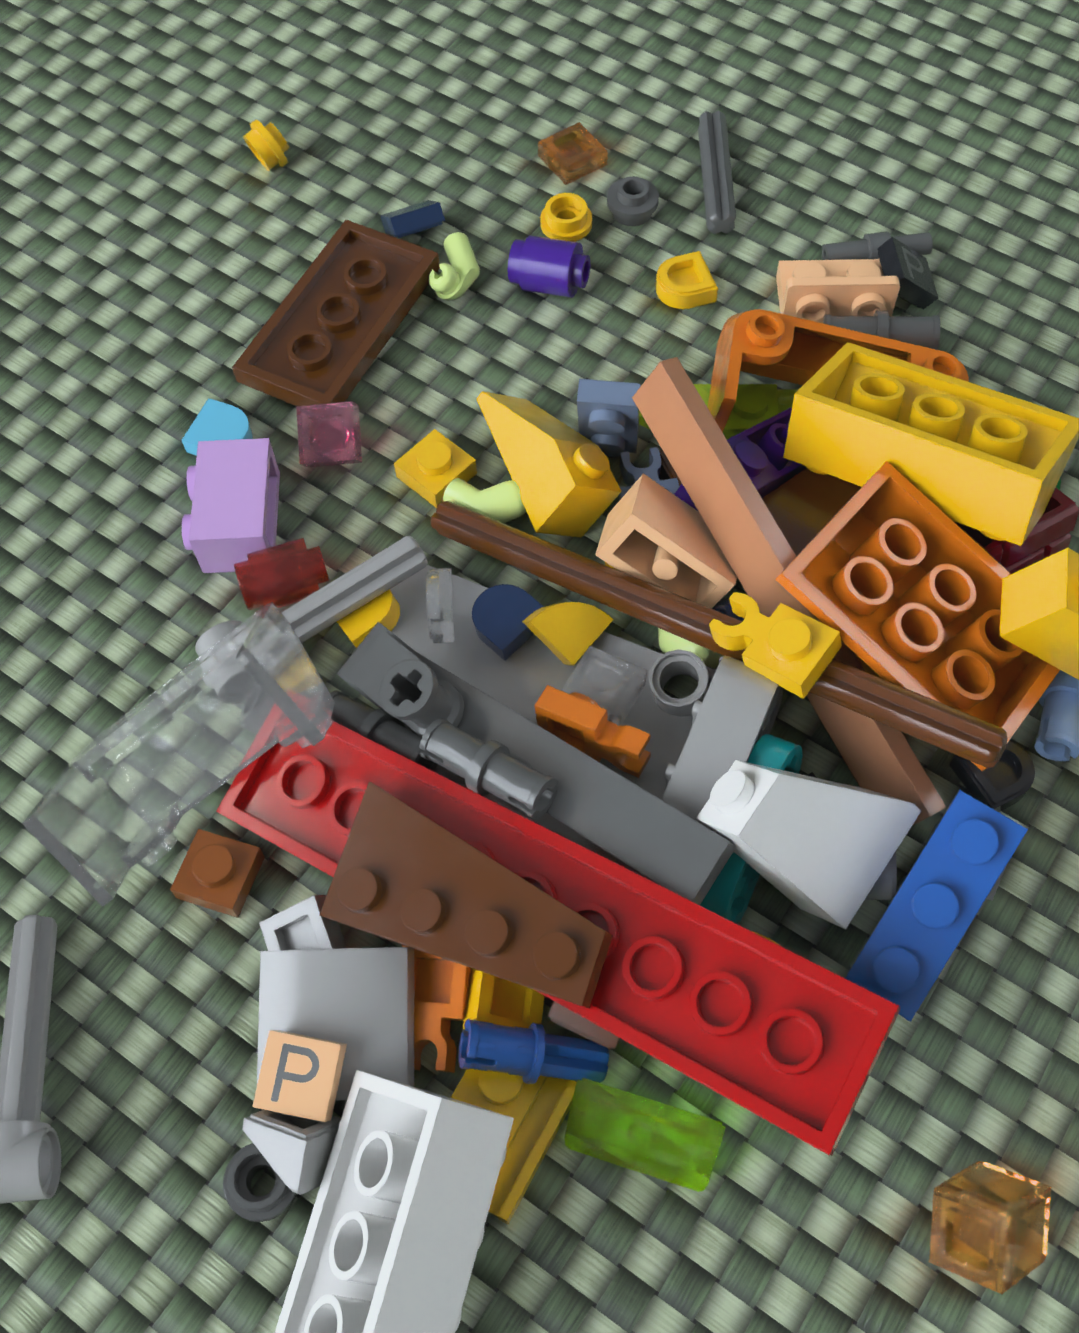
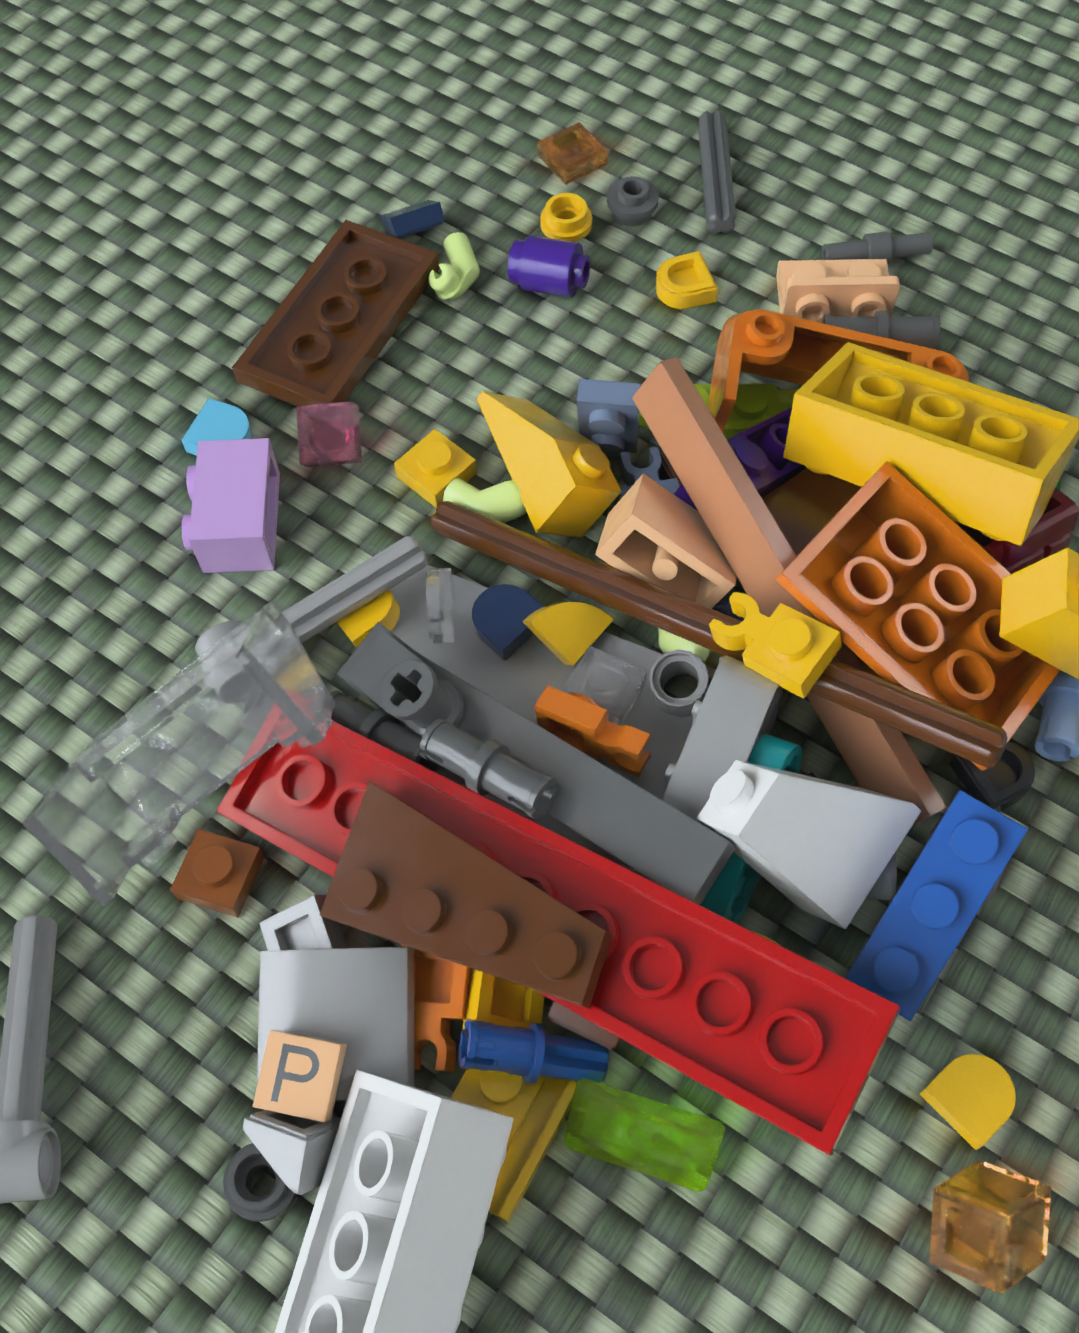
(267, 144): yellow plate -> none
(281, 574): clear red brick -> none
(911, 269): black tile -> none
(972, 1097): none -> yellow tile

